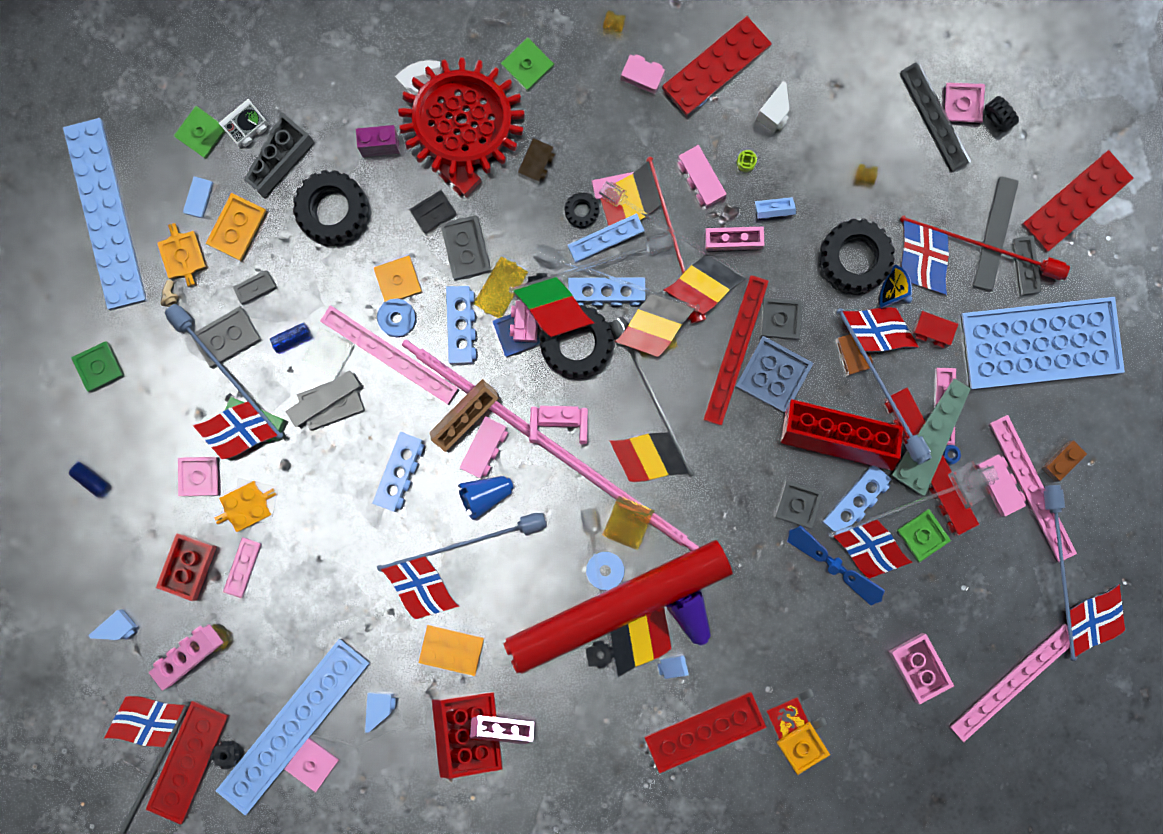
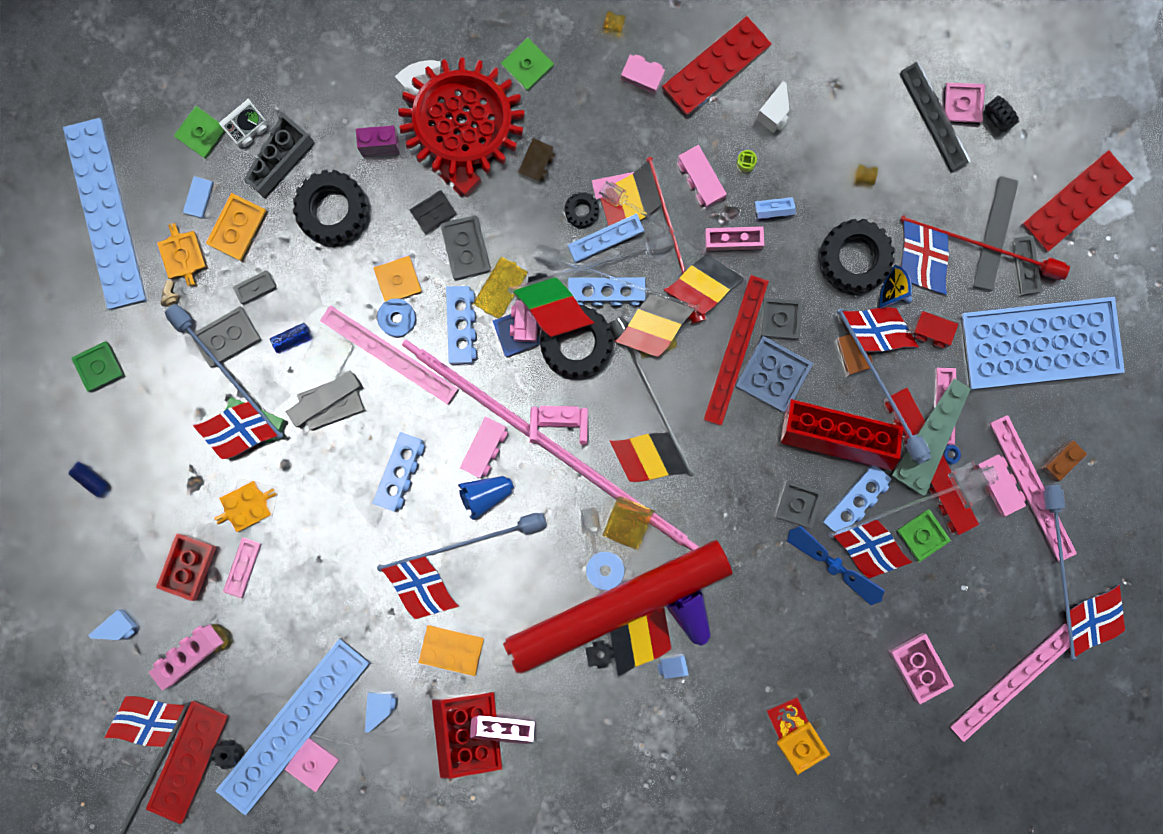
(197, 476): bright pink plate -> none
(463, 415): medium nougat brick -> none
(705, 732): red plate -> none

